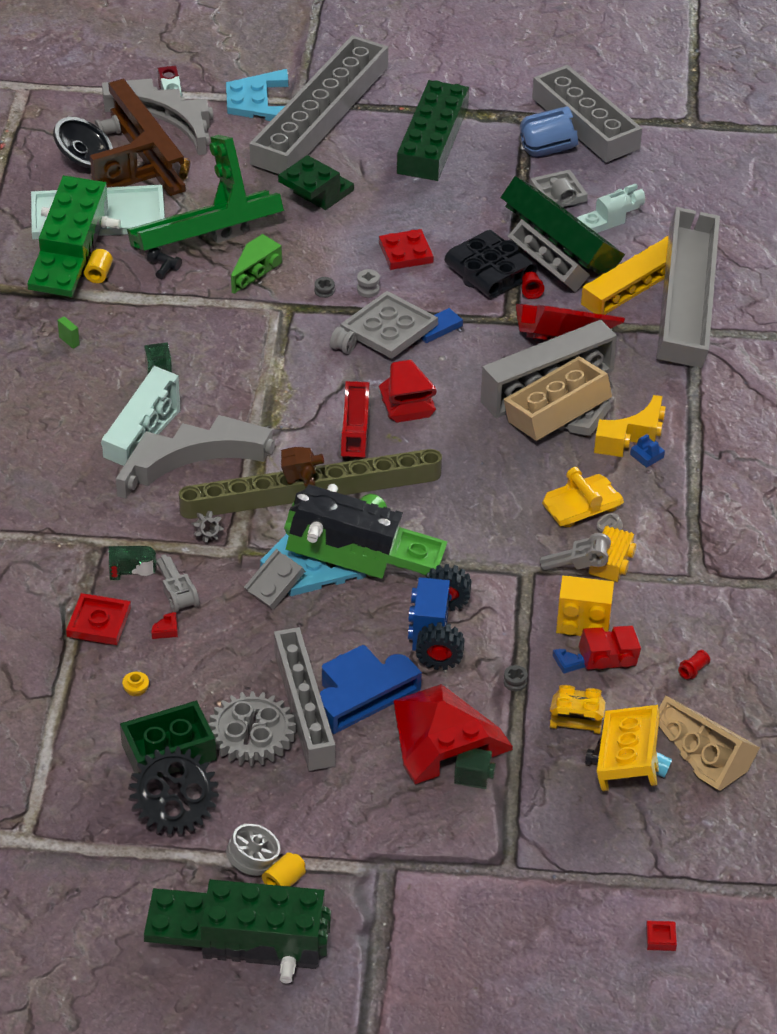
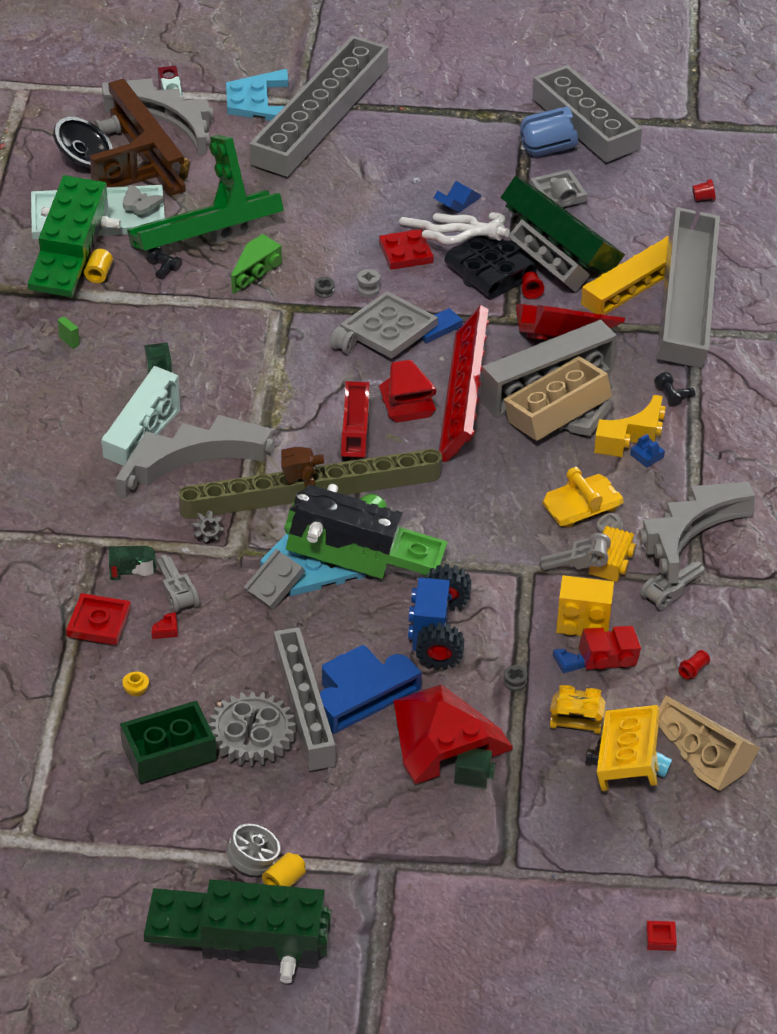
(140, 203): none -> light grey animal
(192, 777): black gear -> none
(316, 182): dark green bracket -> none
(432, 130): dark green brick -> none
(458, 197): none -> blue slope
(459, 223): none -> white plant
(463, 384): none -> red plate
(613, 207): light aqua plate -> none
(664, 594): none -> light grey connector
(665, 381): none -> black piece
(687, 518): none -> light grey arch
(704, 191): none -> red piece

